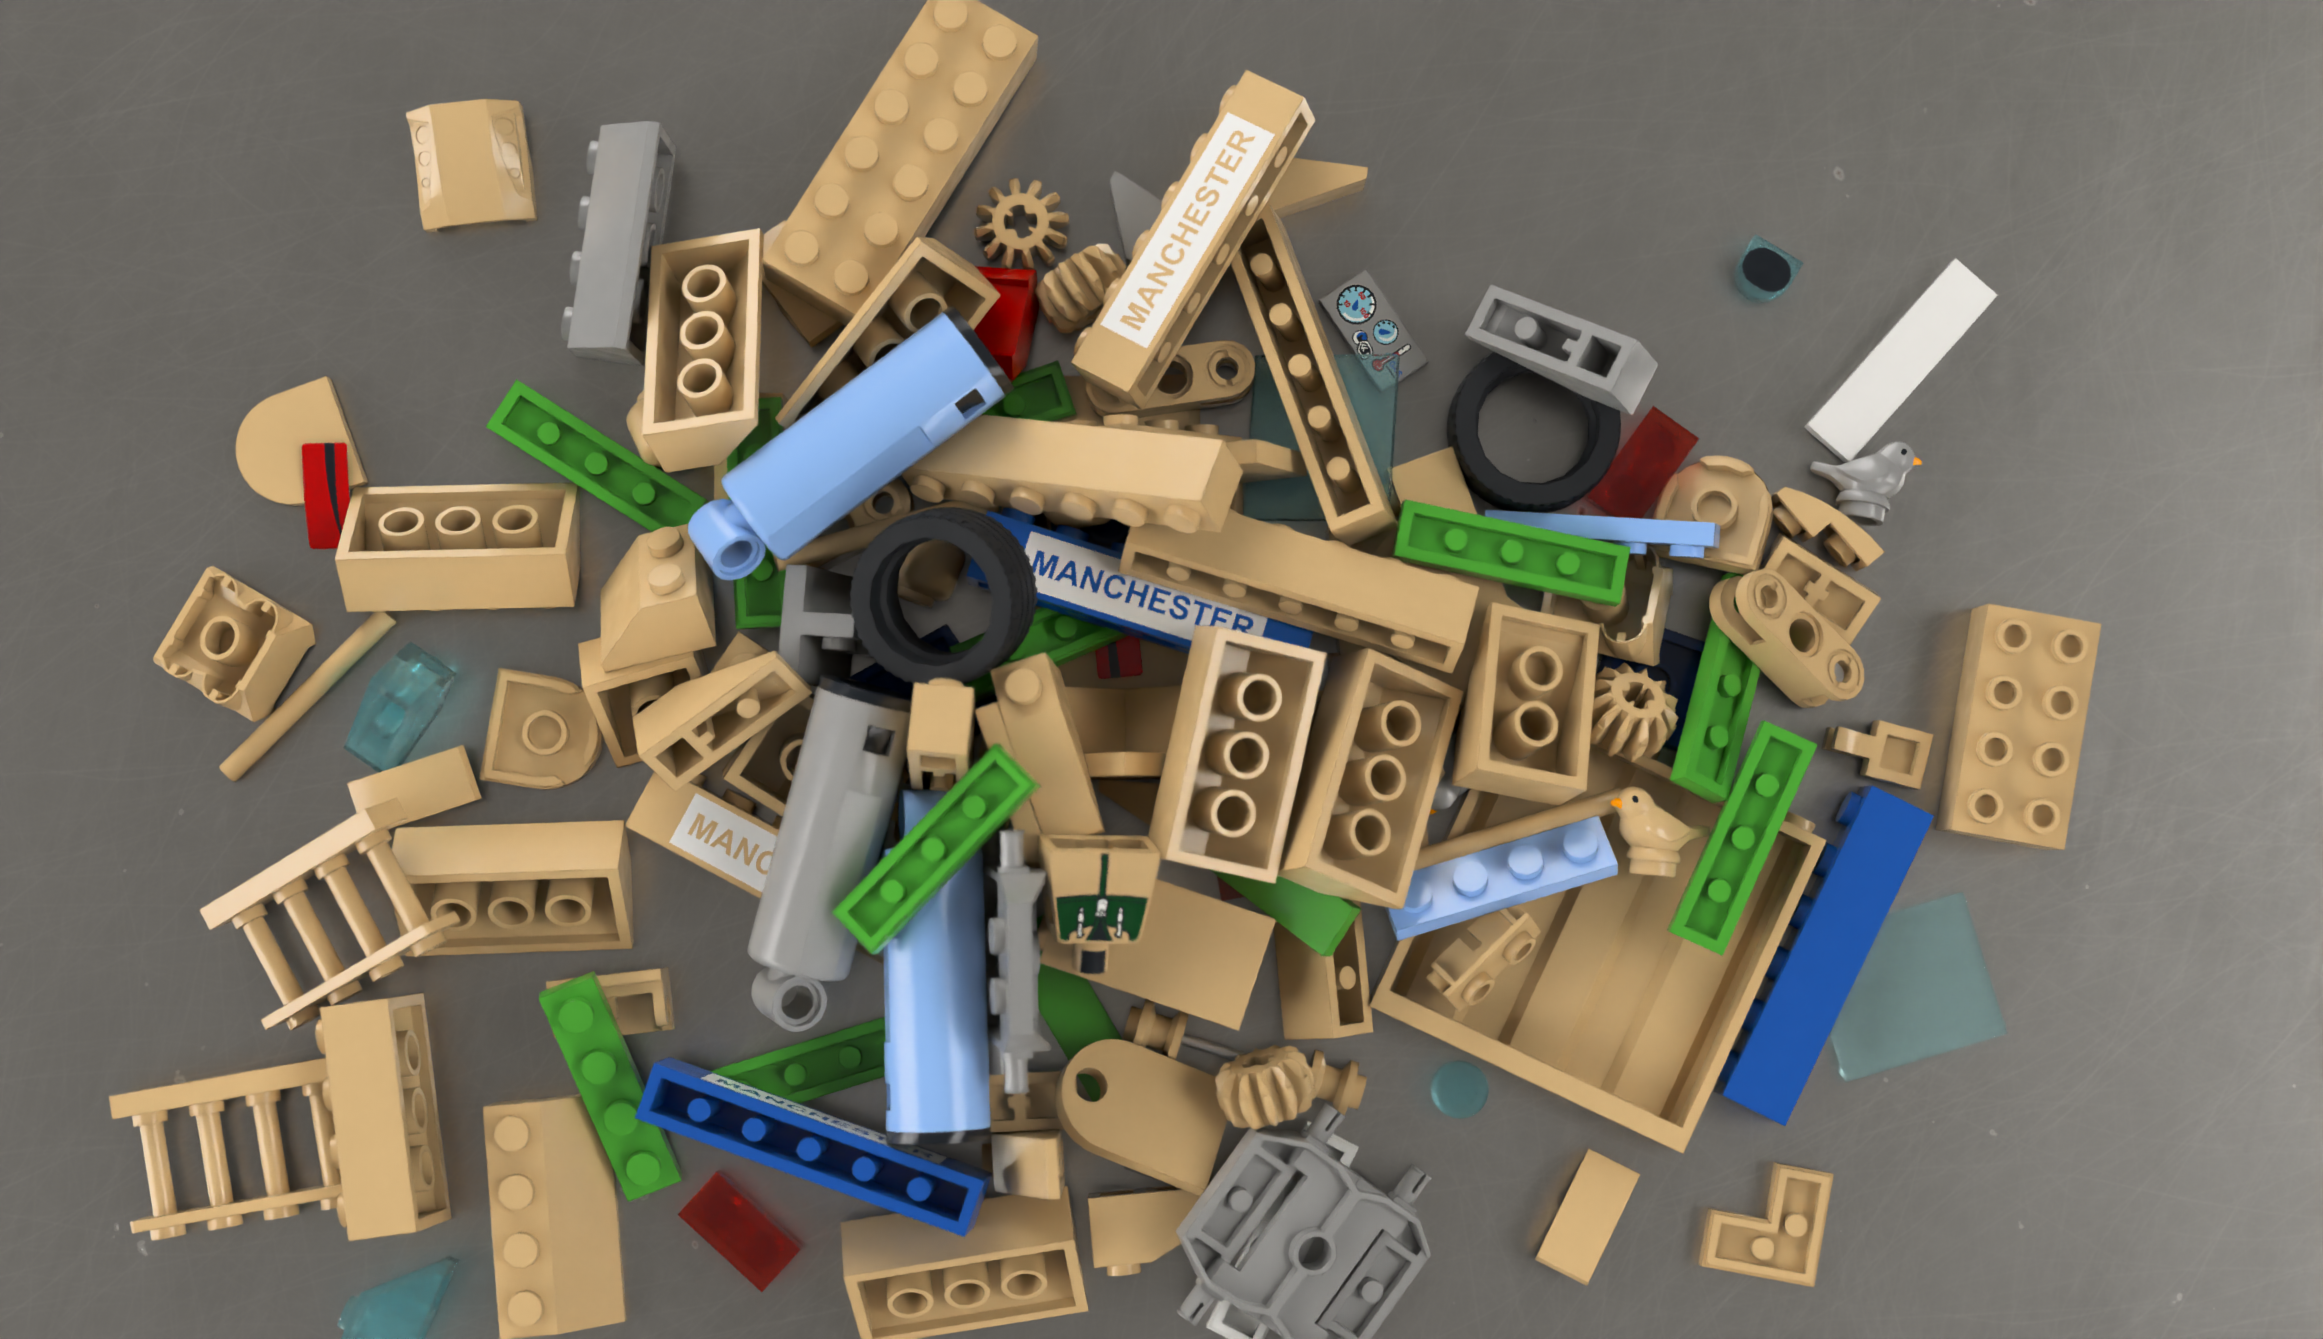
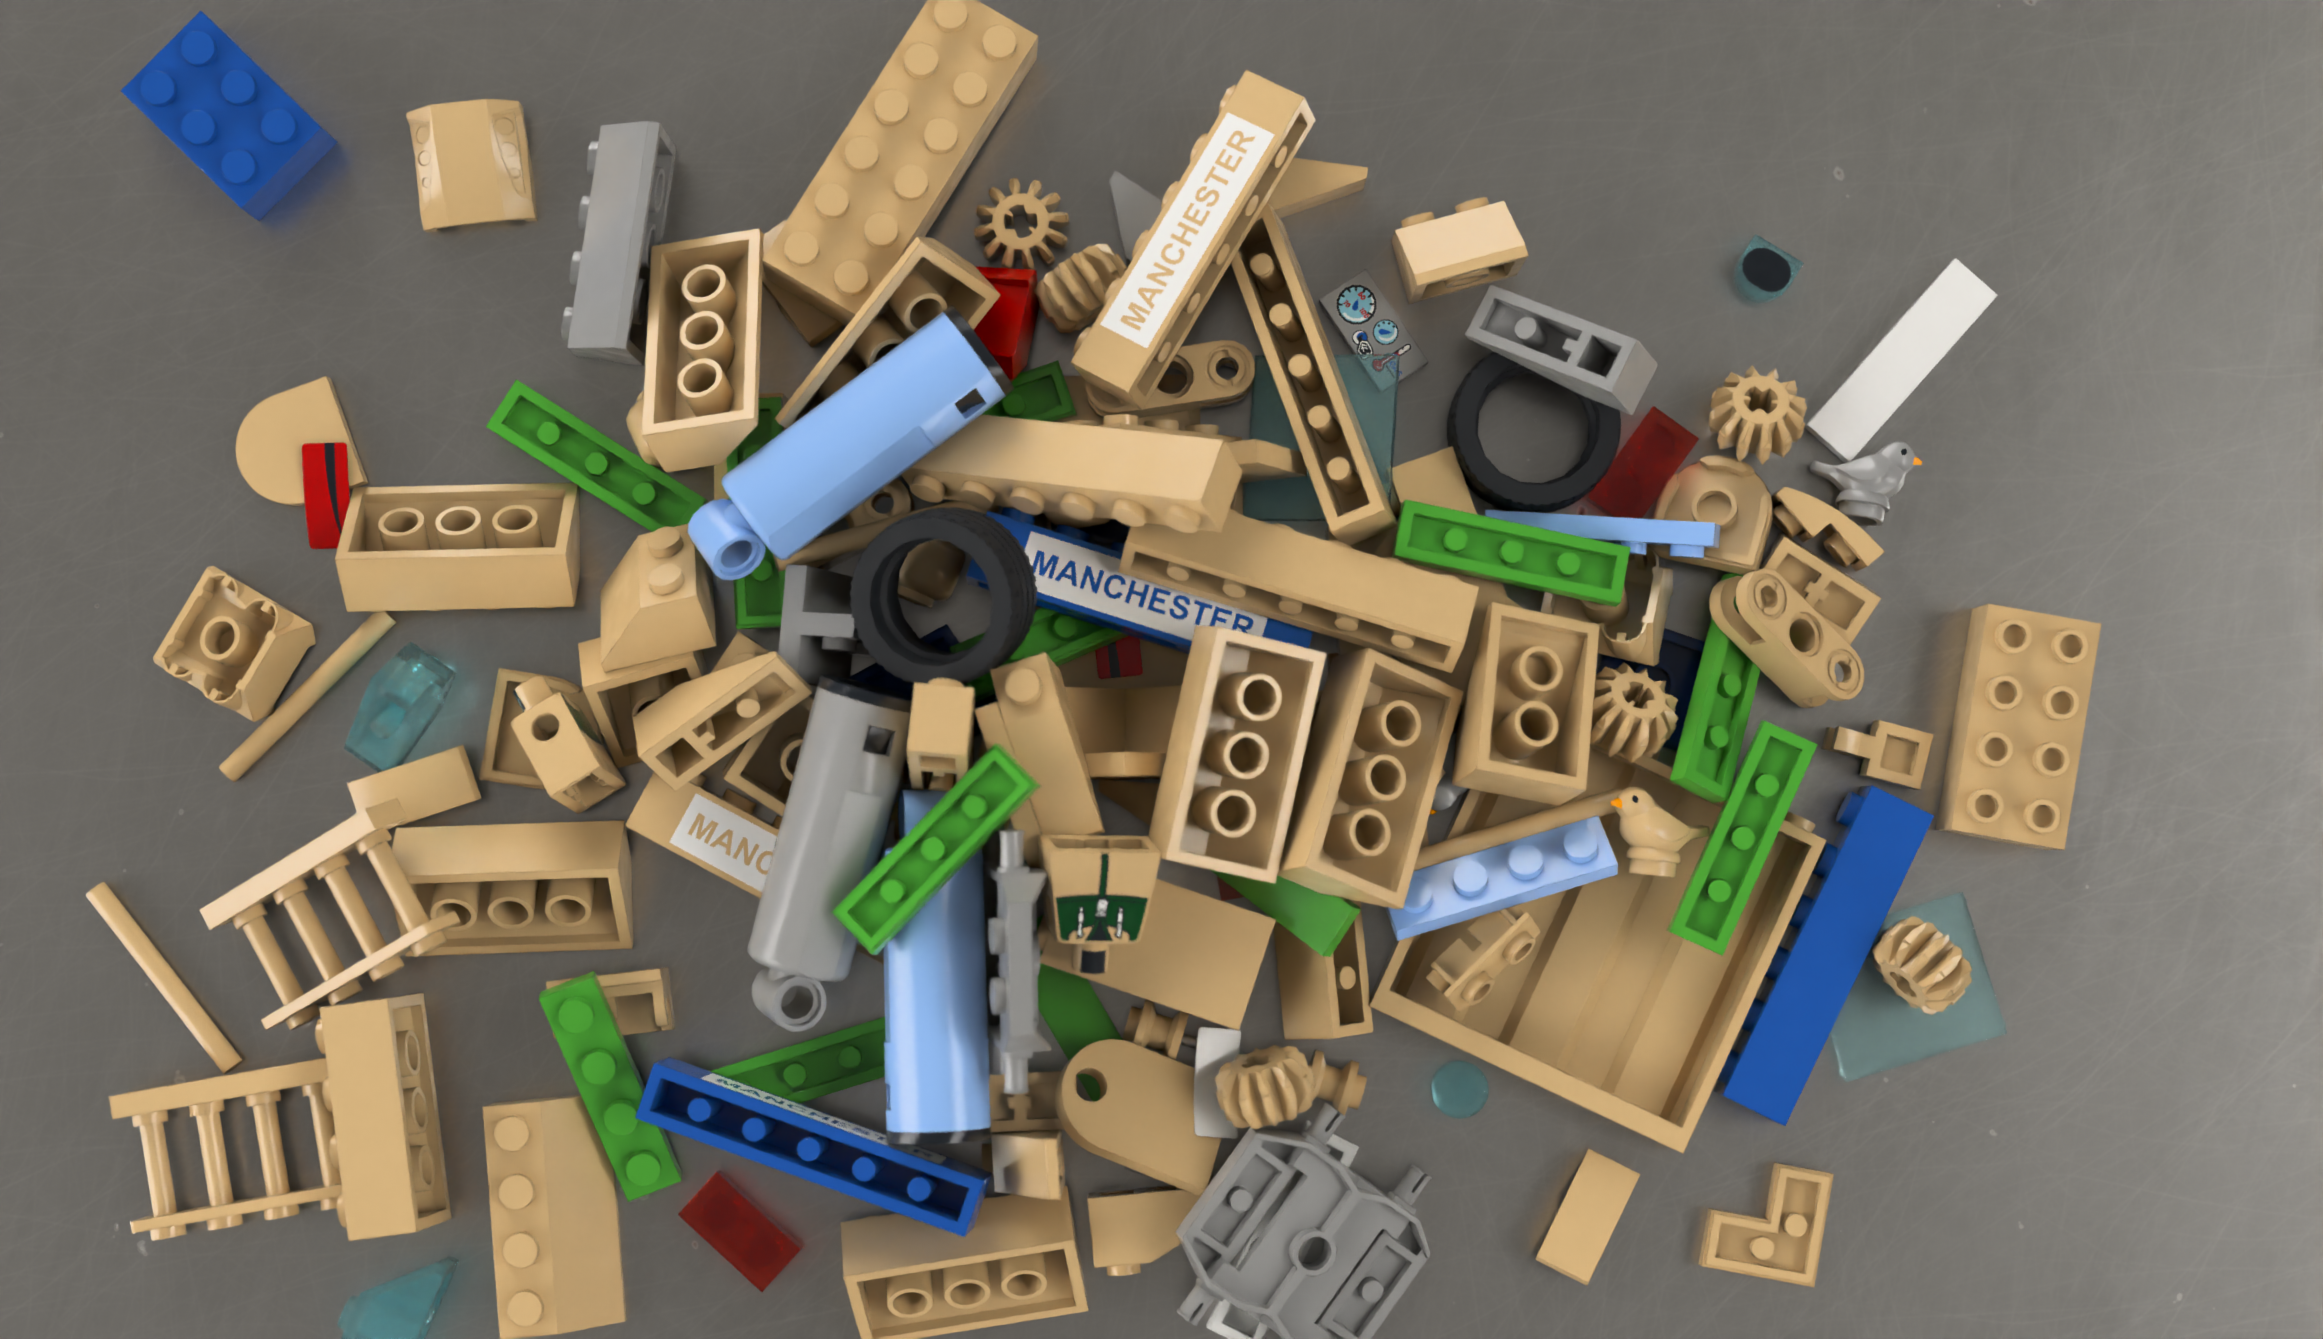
(164, 977): none -> tan bar
(229, 116): none -> blue brick
(563, 747): none -> tan torso
(1213, 1050): none -> white sticker
(1457, 250): none -> tan slope
(1757, 414): none -> tan gear
(1922, 965): none -> tan gear

